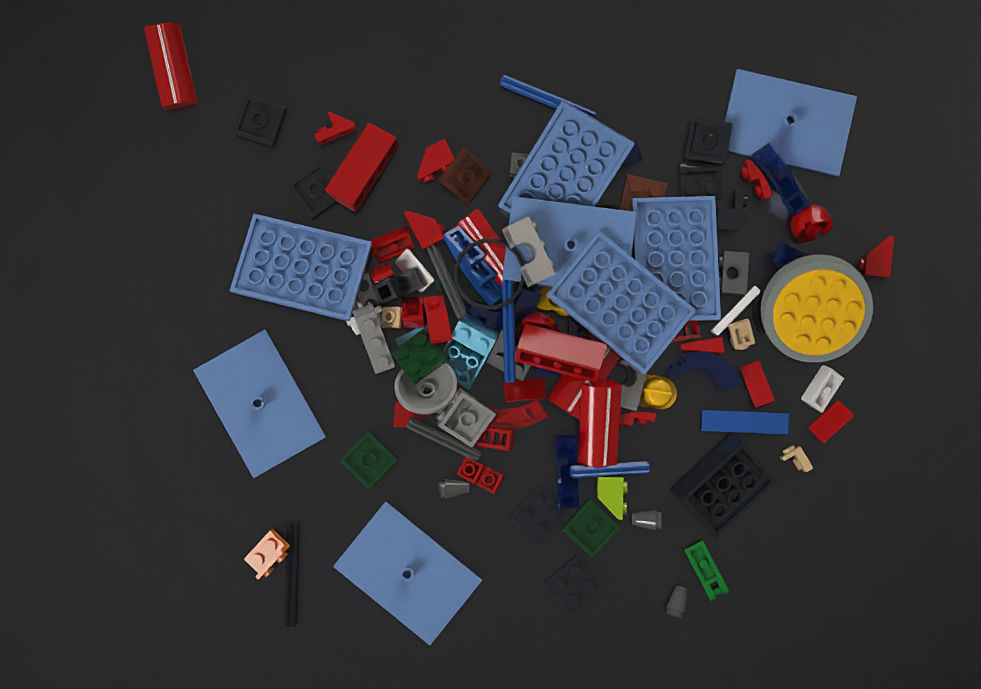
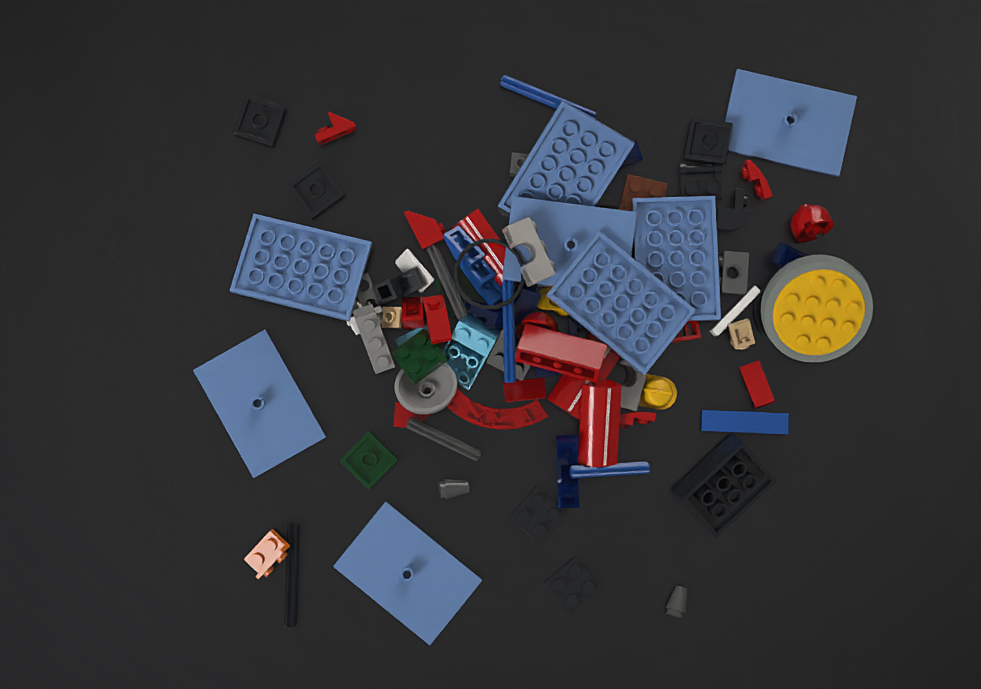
(170, 65): red brick -> none
(362, 167): red brick -> none
(382, 273): red slope -> none
(392, 244): red slope -> none
(435, 159): red slope -> none
(465, 175): copper plate -> none
(465, 418): light grey plate -> none
(480, 475): red slope -> none
(509, 442): red slope -> none
(591, 528): dark green plate -> none
(610, 493): lime slope -> none
(648, 519): dark grey cone -> none
(706, 569): green plate -> none
(712, 345): red slope -> none
(716, 366): clear blue arch -> none
(783, 179): clear blue arch -> none
(800, 461): tan bracket -> none
(822, 388): white slope -> none
(830, 421): red slope -> none
(878, 260): red slope -> none

